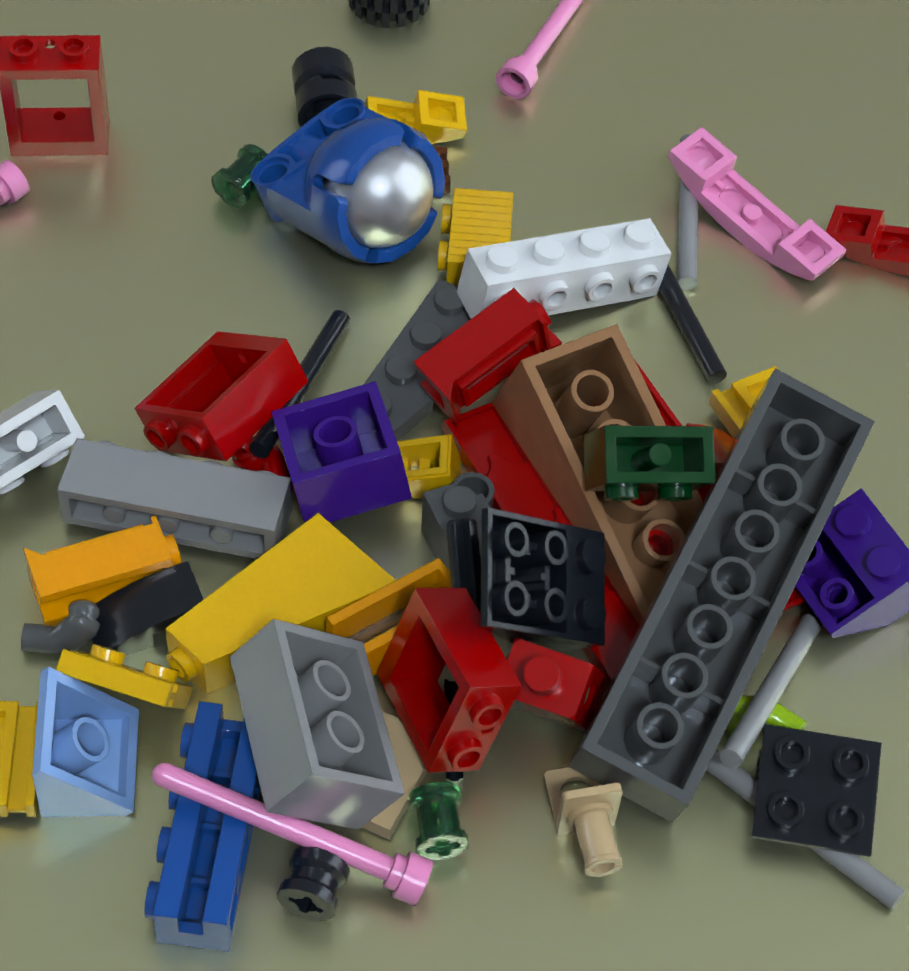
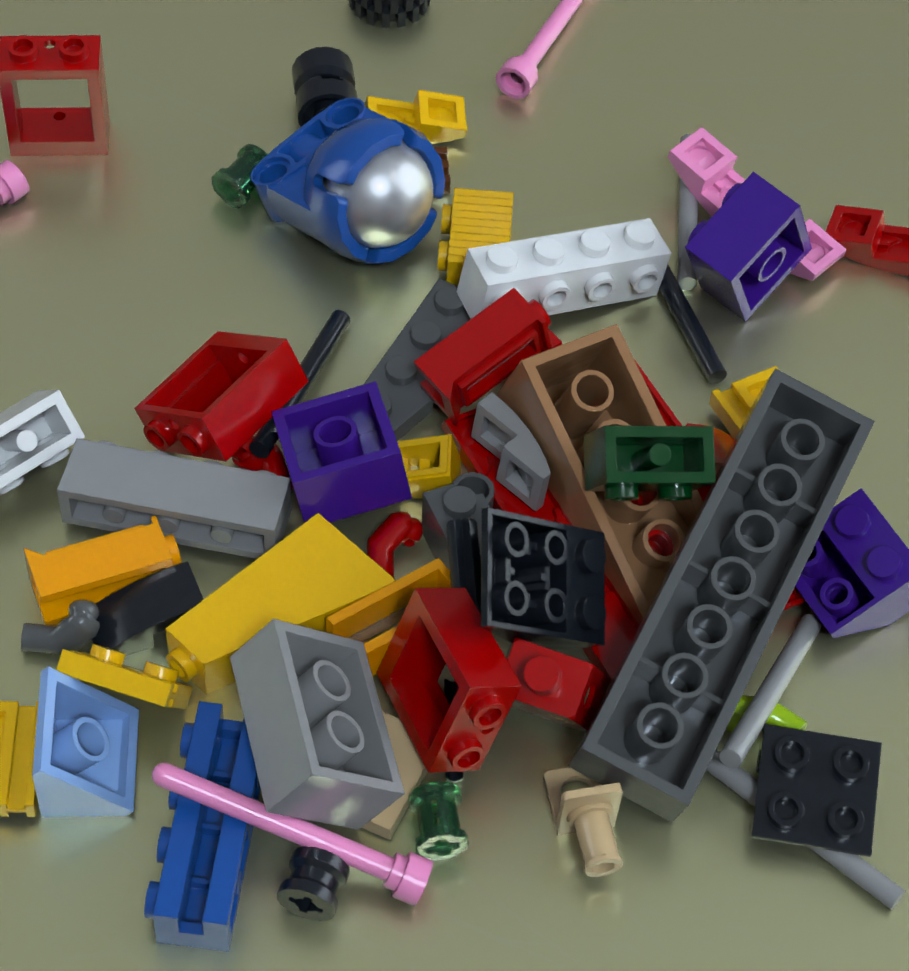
(395, 530): none -> red arm
(522, 462): none -> light grey slope
(748, 245): none -> dark purple brick

